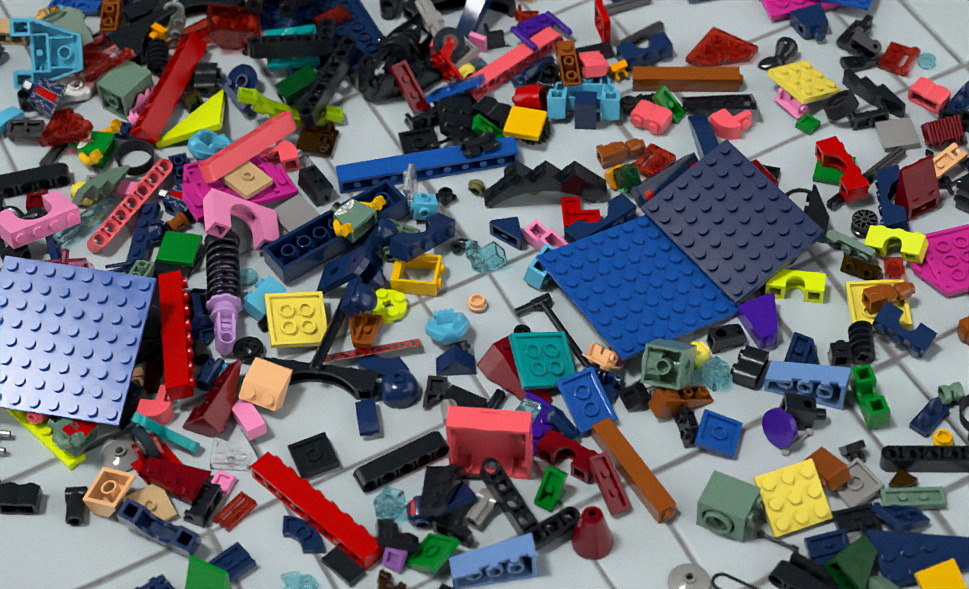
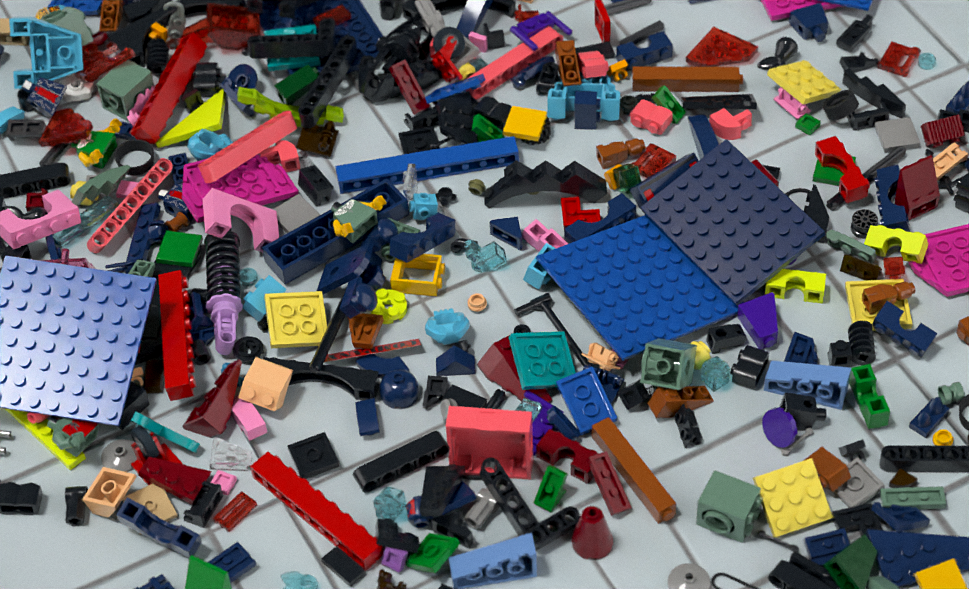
(159, 409): coral brick -> none
(209, 373): dark blue hinge -> none
(247, 180): tan plate -> none
(303, 533): dark blue tile -> none
(472, 145): black hinge -> none
(531, 97): red helmet -> none
(718, 433): blue plate -> none
(860, 42): black leg -> none
(929, 95): coral brick -> none

